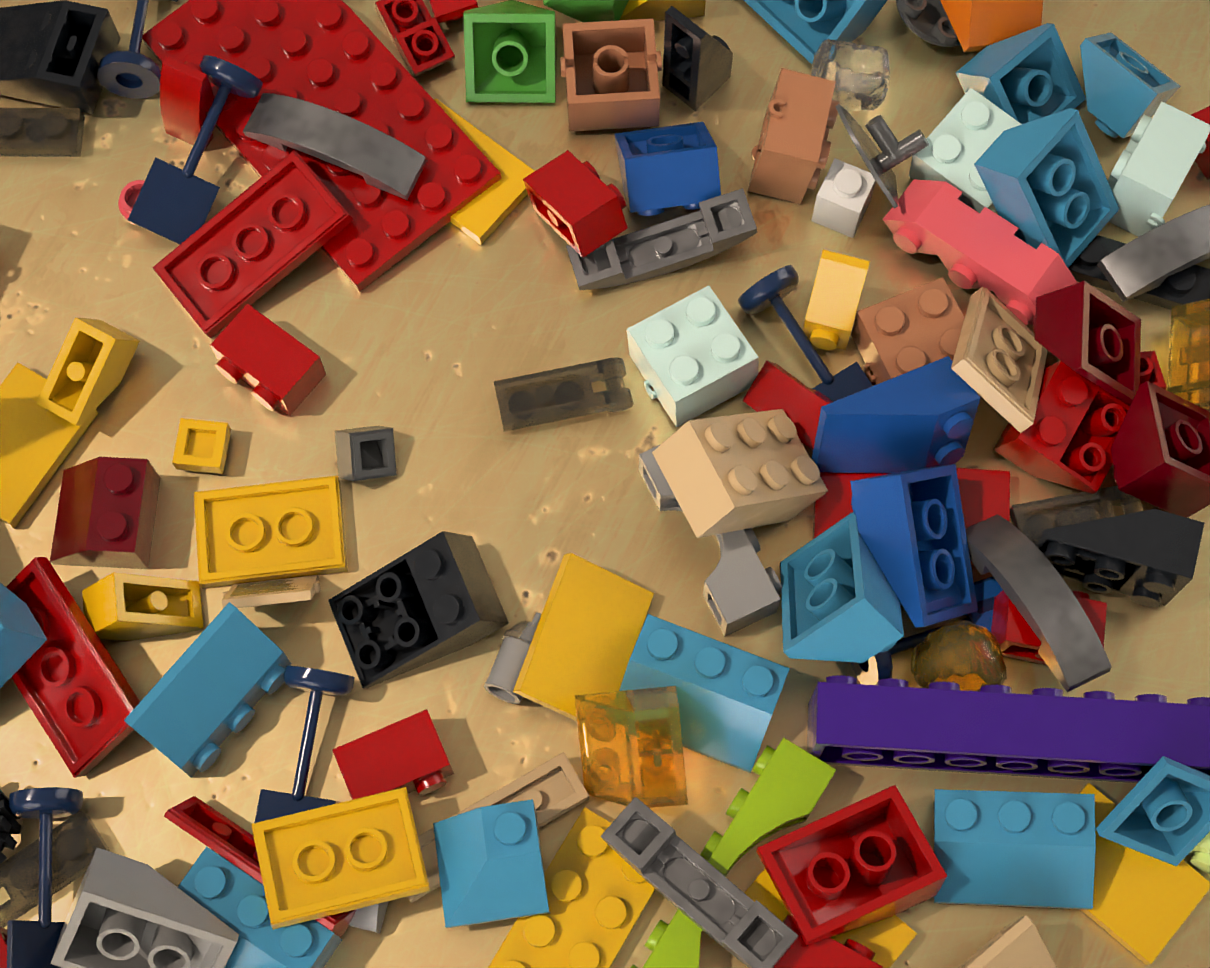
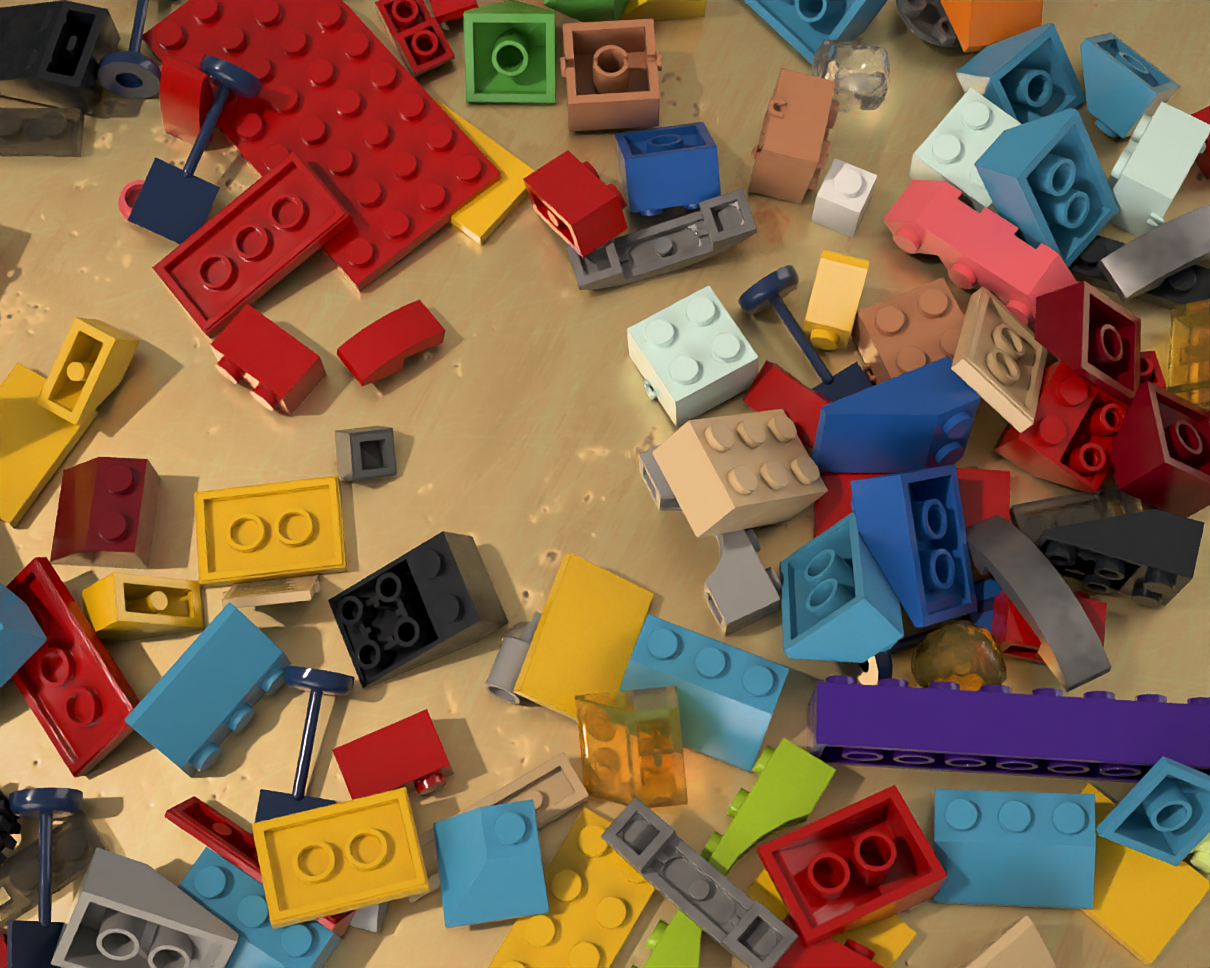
(201, 446): yellow plate -> none
(337, 140): flat silver slope -> none
(385, 343): none -> red slope
(562, 394): clear smoke plate -> none
(693, 60): black slope -> none
(892, 150): dark grey shield -> none

